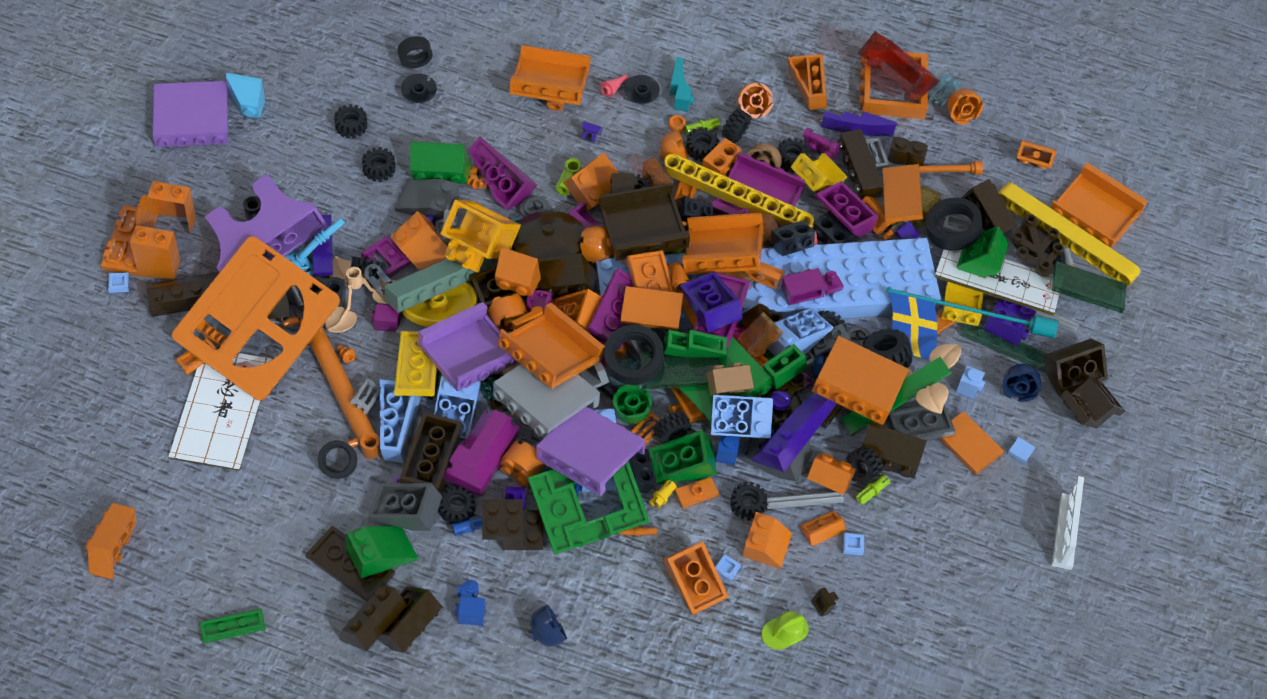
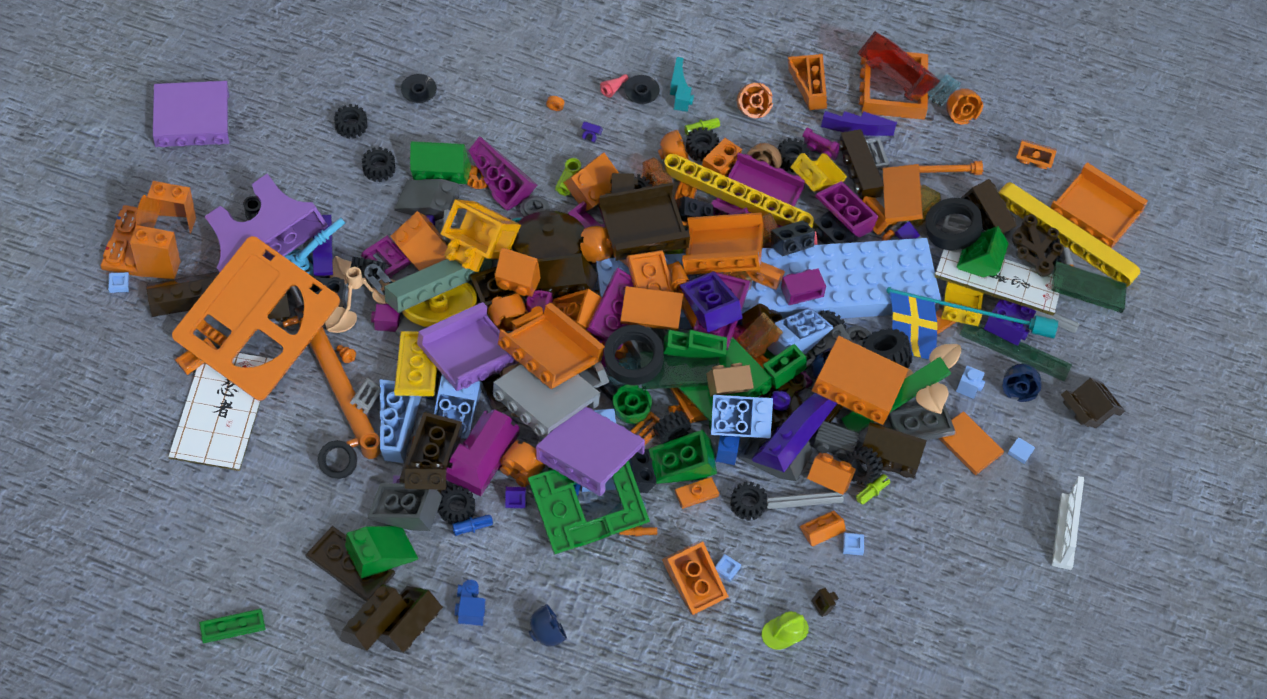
(109, 538): orange wedge -> none
(246, 94): medium azure slope -> none
(414, 43): black tyre -> none
(425, 476): none -> dark brown bracket
(487, 388): gear -> none
(509, 522): dark brown bracket -> none
(550, 75): orange panel -> none
(660, 496): yellow pin -> none
(677, 123): orange tile -> none
(736, 125): black tyre -> none
(767, 541): orange slope -> none
(832, 282): magenta tile -> none
(835, 440): none -> dark grey brick
(907, 152): dark brown brick -> none
(1075, 365): dark brown slope -> none

